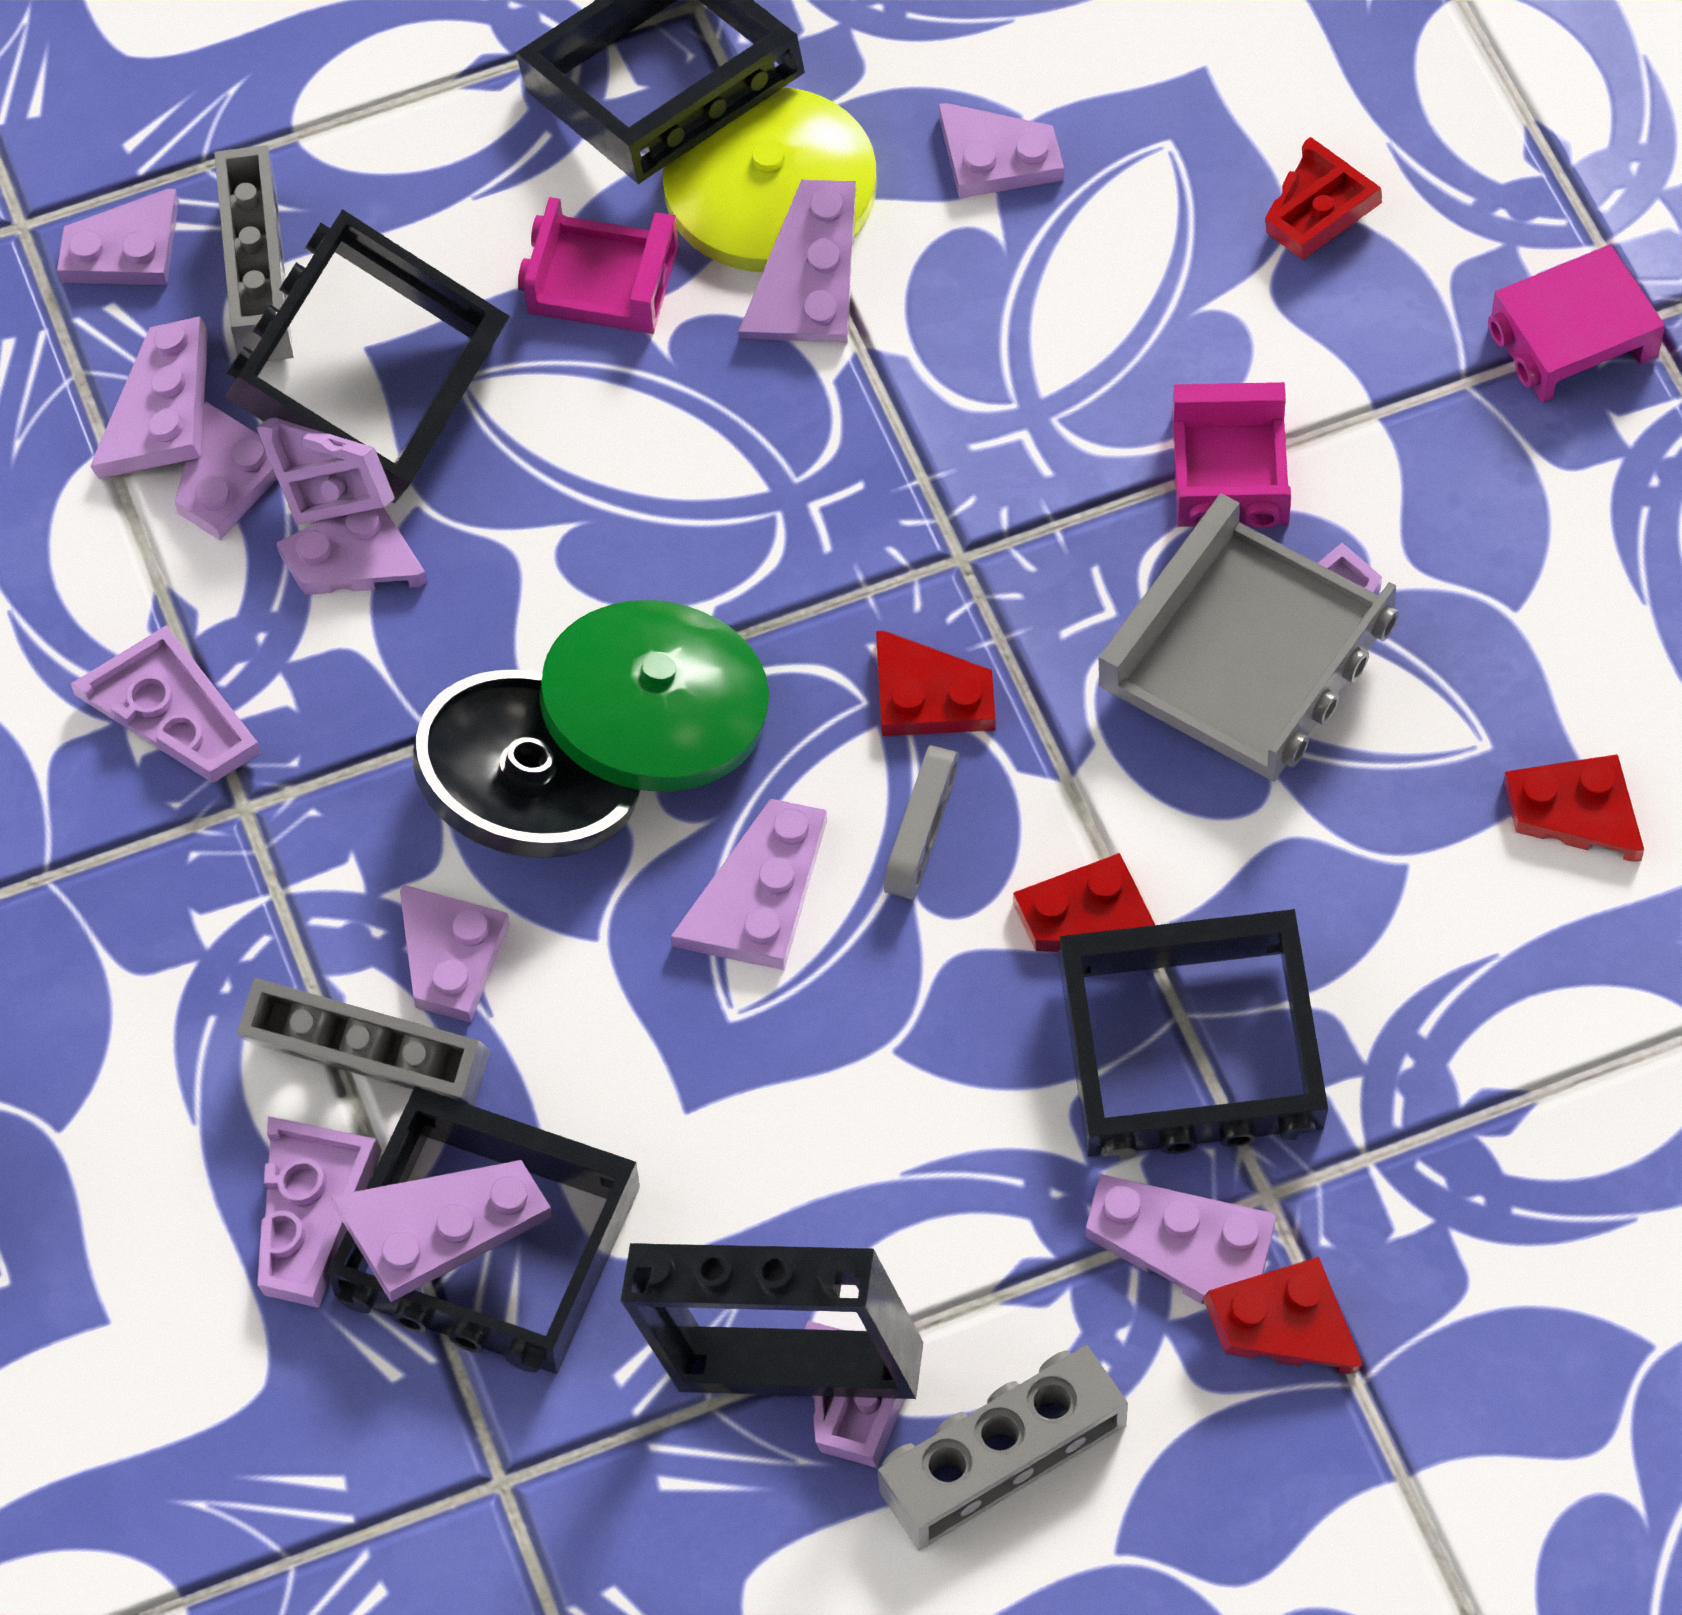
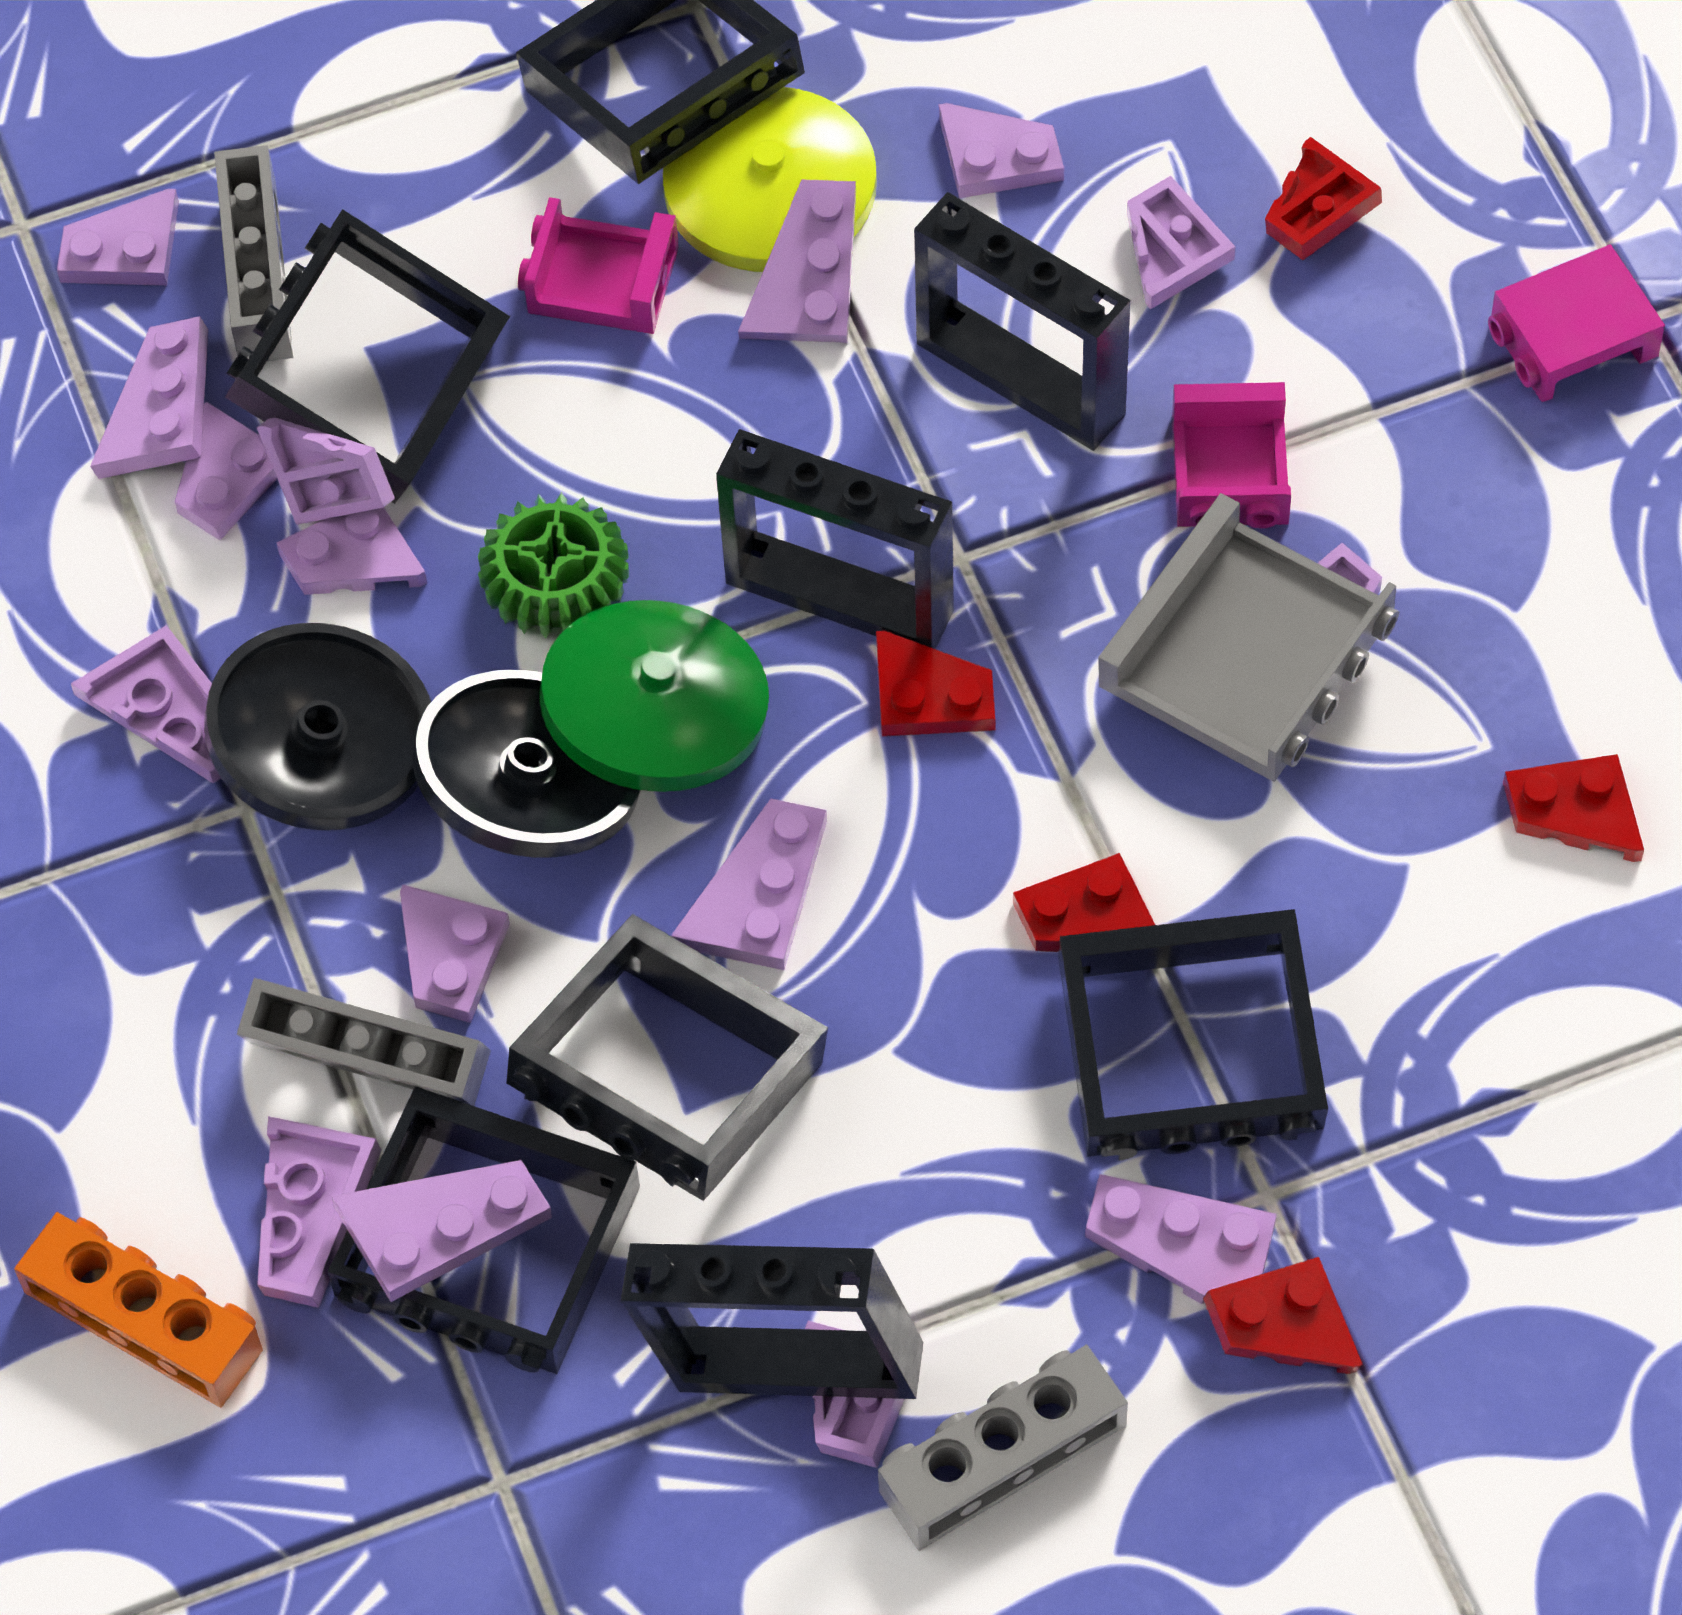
(207, 1365): none -> orange brick
(316, 725): none -> black dish
(527, 551): none -> bright green gear
(710, 991): none -> black window
(851, 501): none -> black window
(921, 822): light grey beam -> none
(1073, 403): none -> black window
(1173, 241): none -> lavender wing

